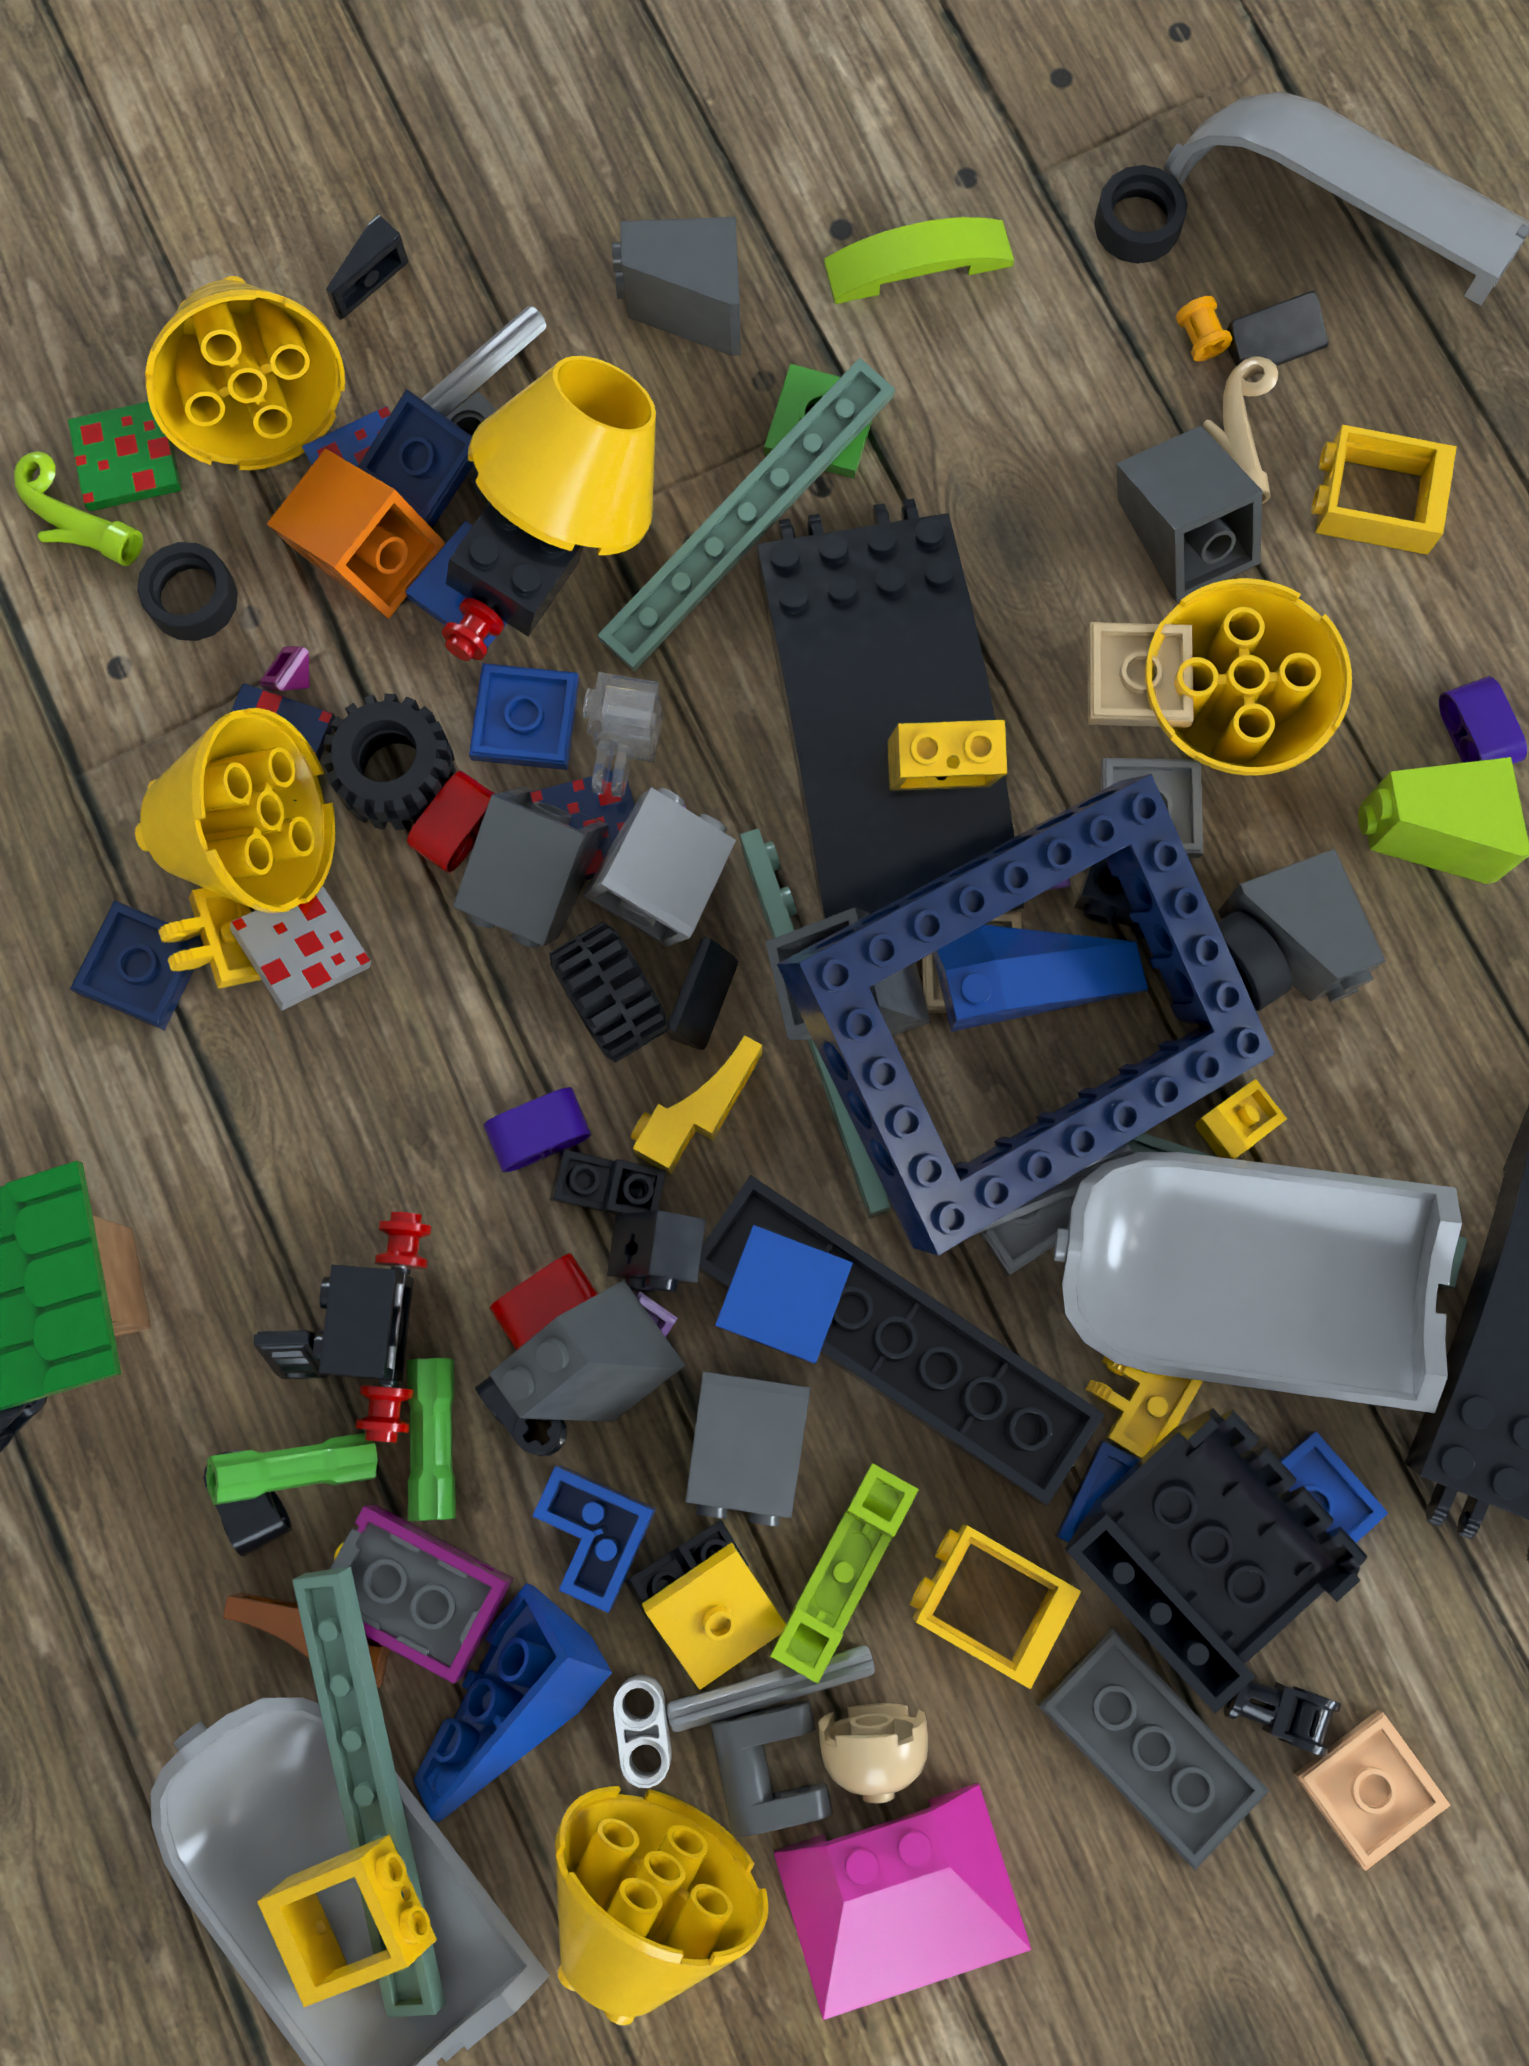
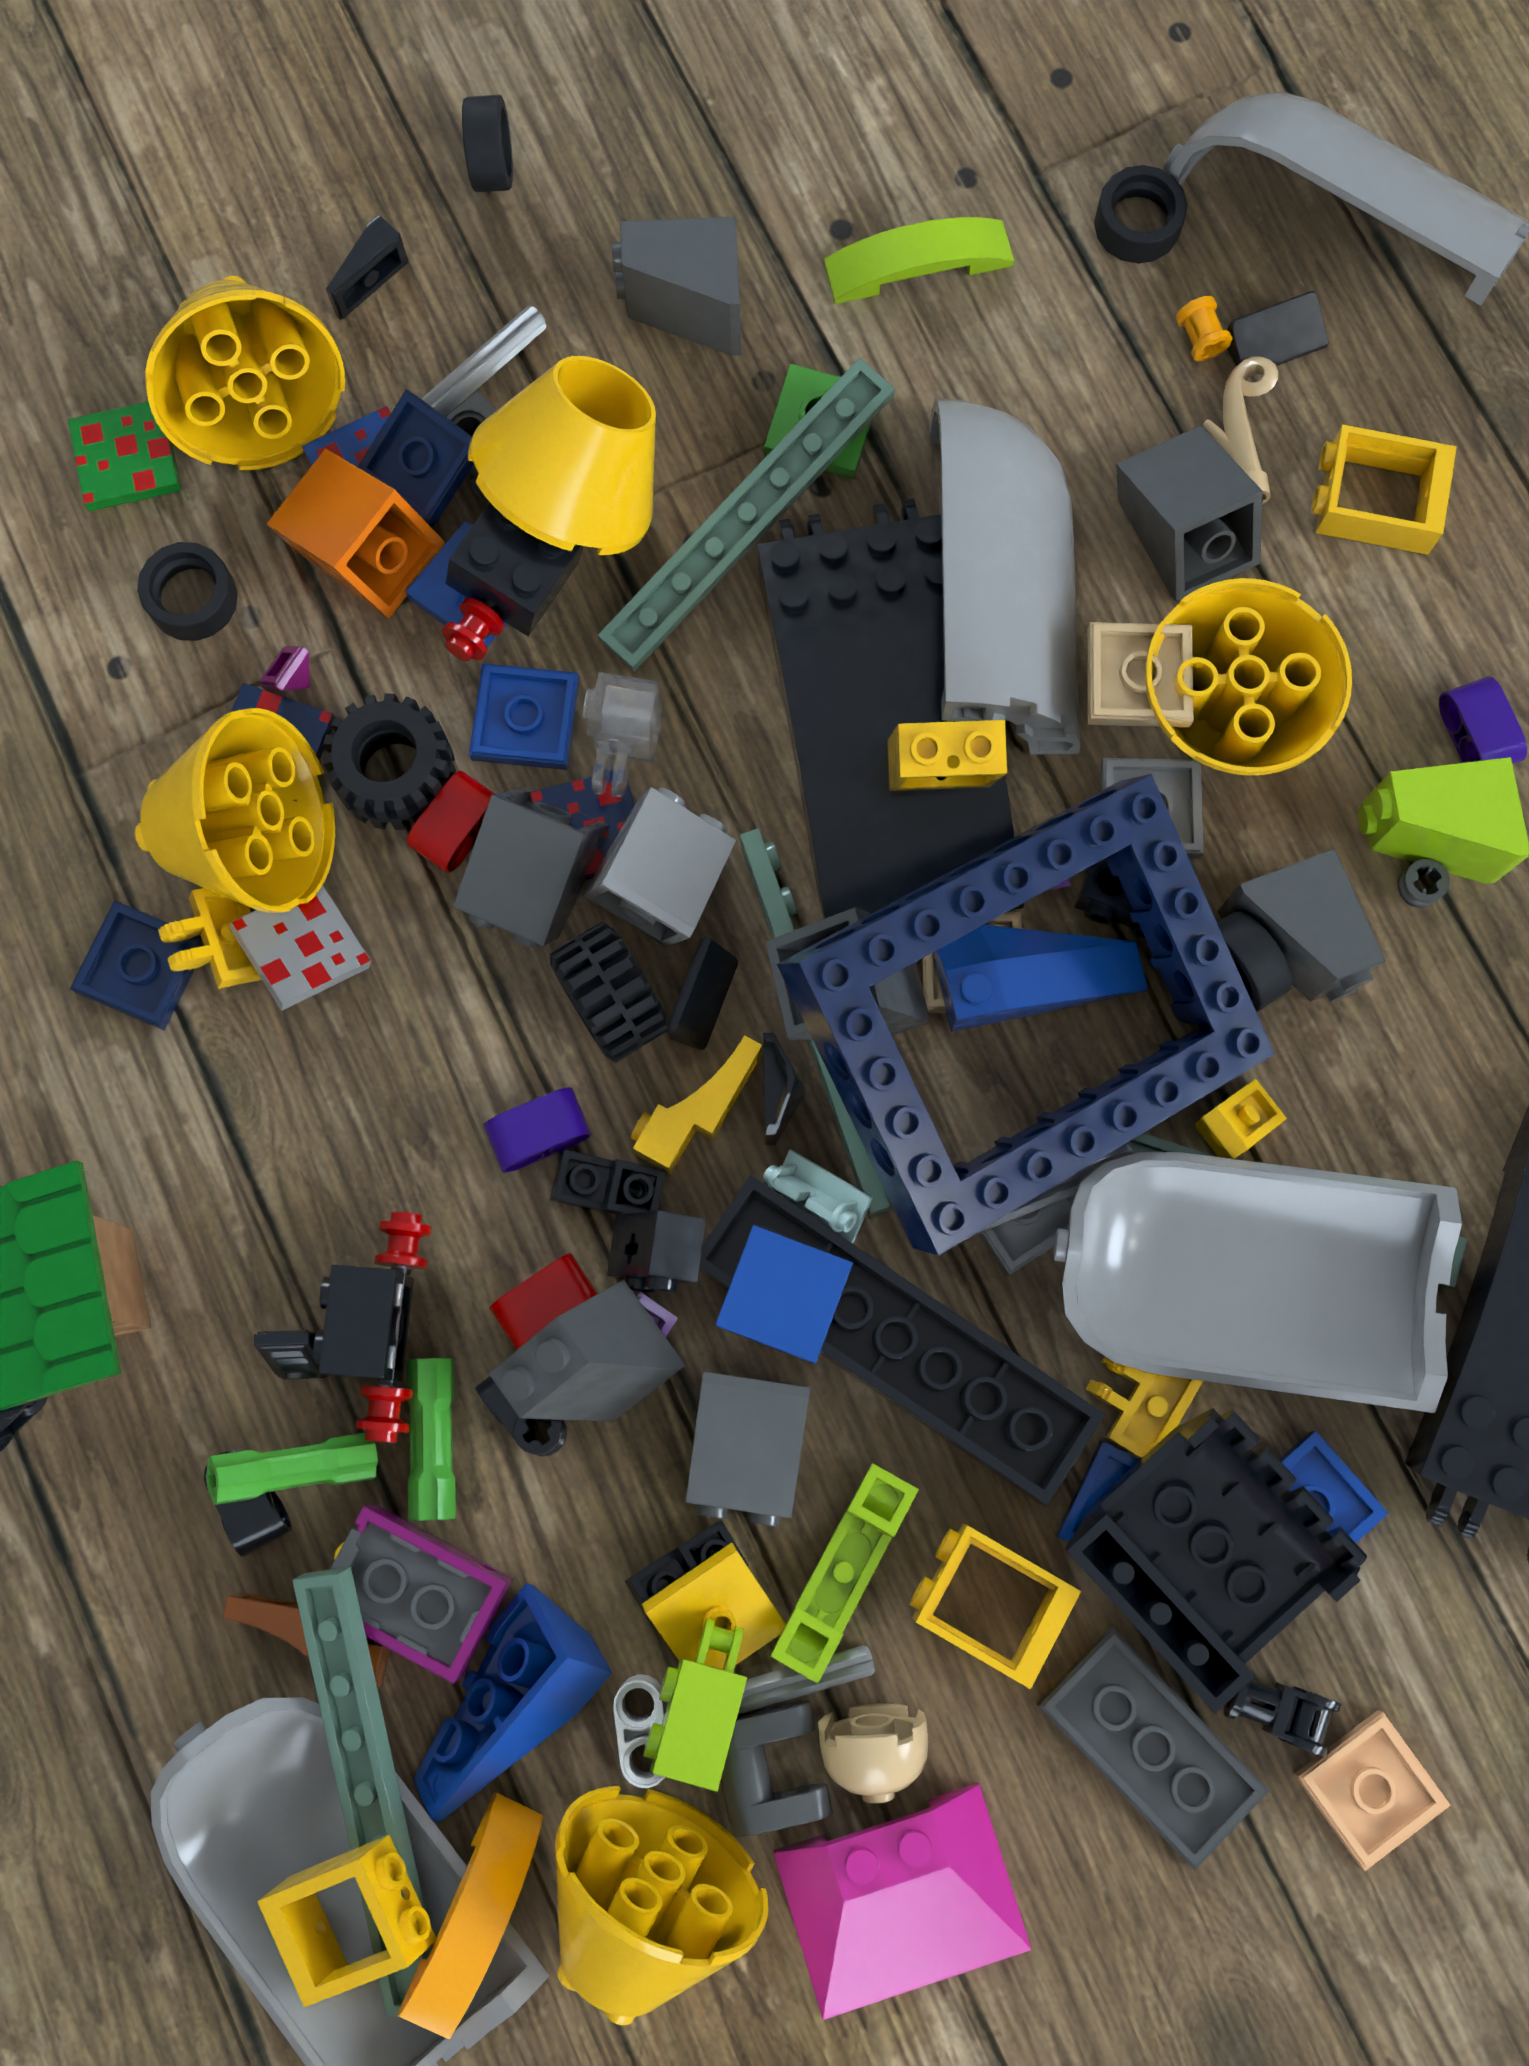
(75, 526): lime plant -> none
(475, 1918): none -> light orange slope
(487, 143): none -> black tyre
(609, 1531): blue brick -> none
(699, 1713): none -> lime brick
(781, 1089): none -> black slope
(820, 1194): none -> light aqua hinge
(1007, 577): none -> light grey panel
(1426, 867): none -> dark grey bush

